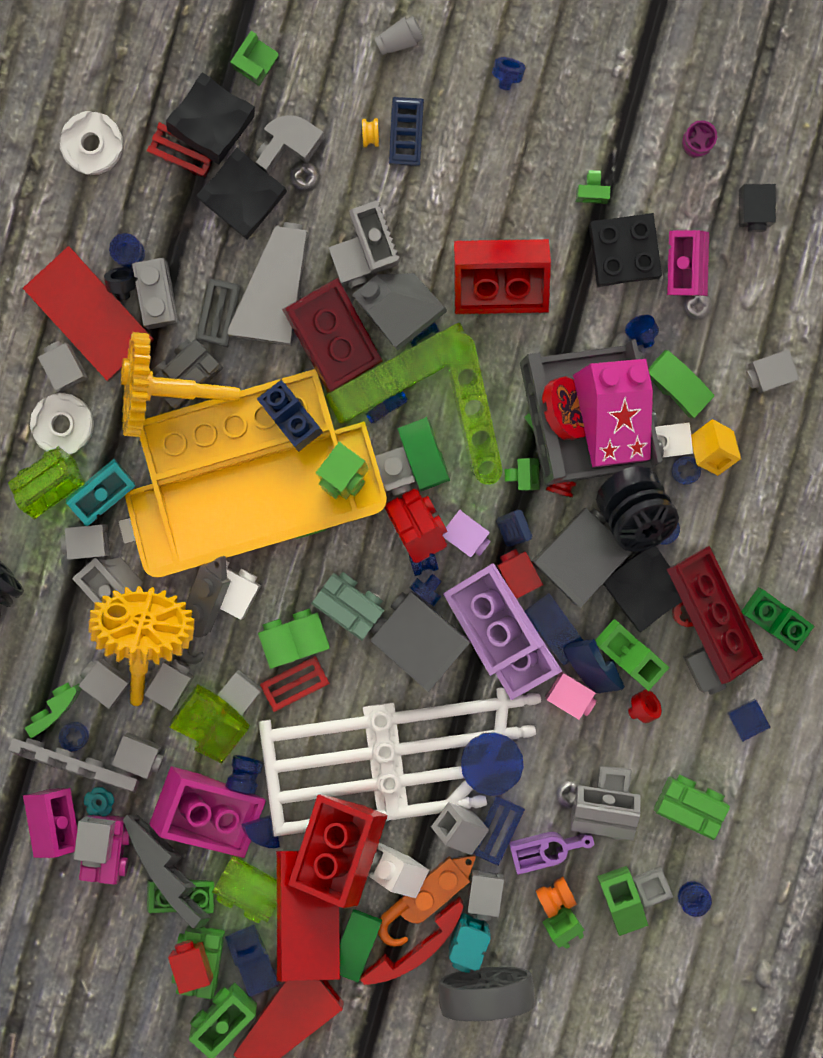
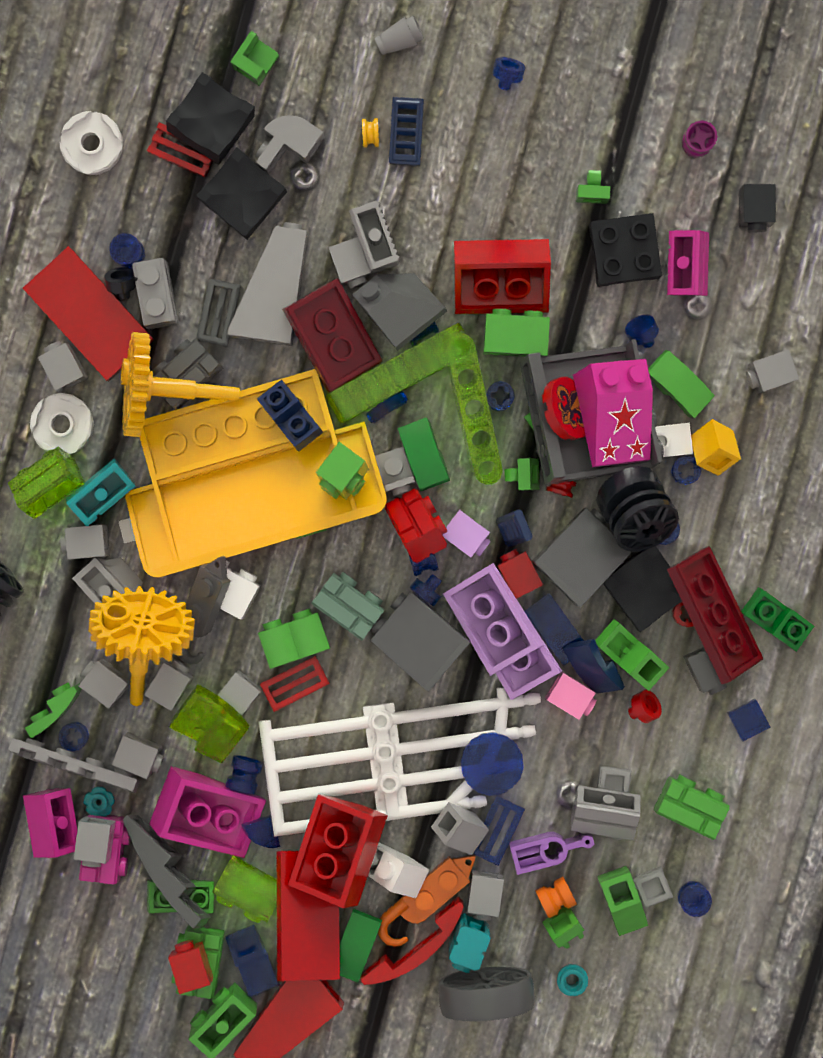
(507, 390): none -> clear blue bush
(516, 334): none -> bright green brick
(572, 989): none -> teal plate

